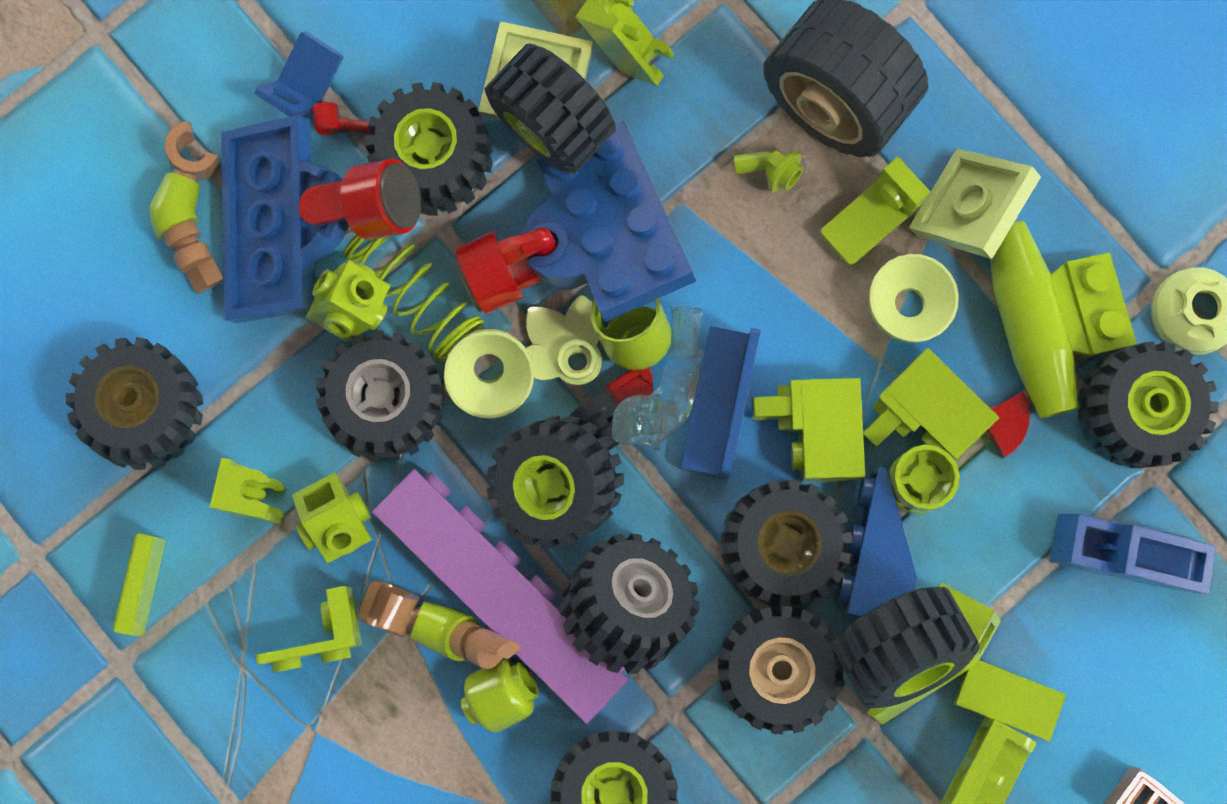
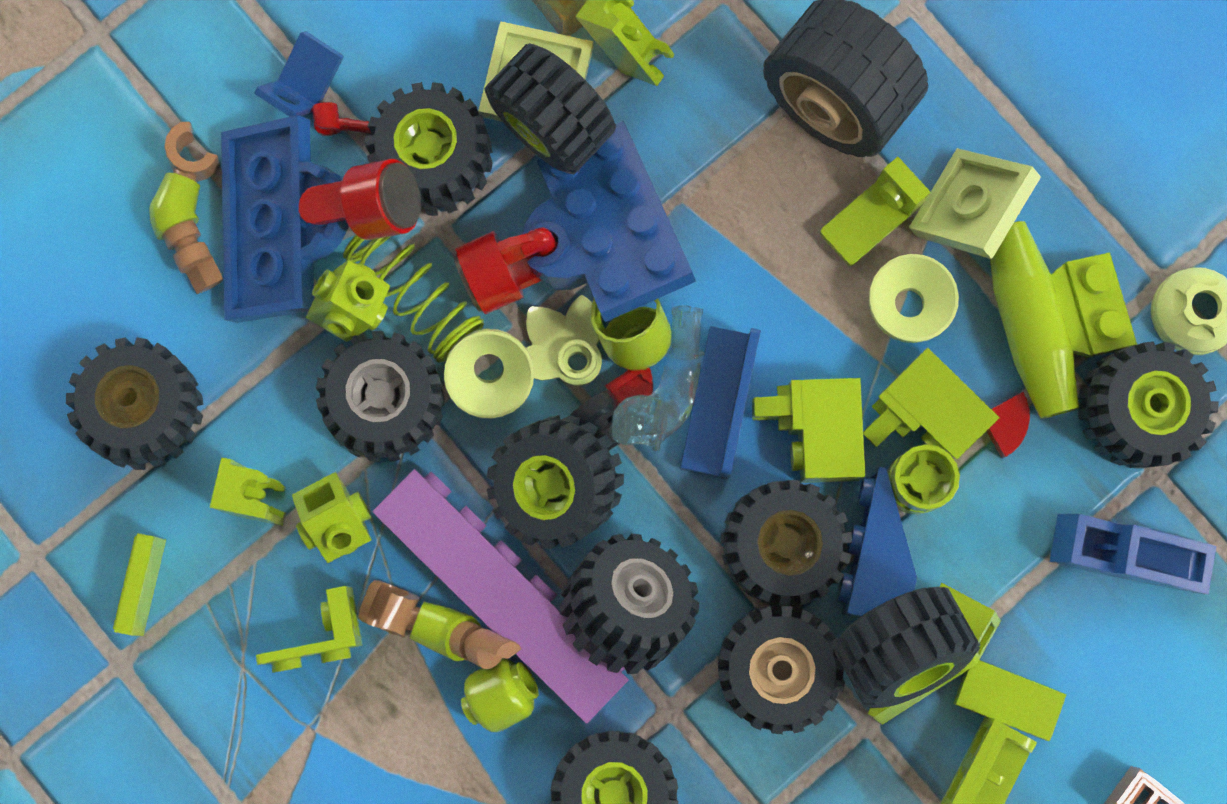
(781, 169): lime plate -> none

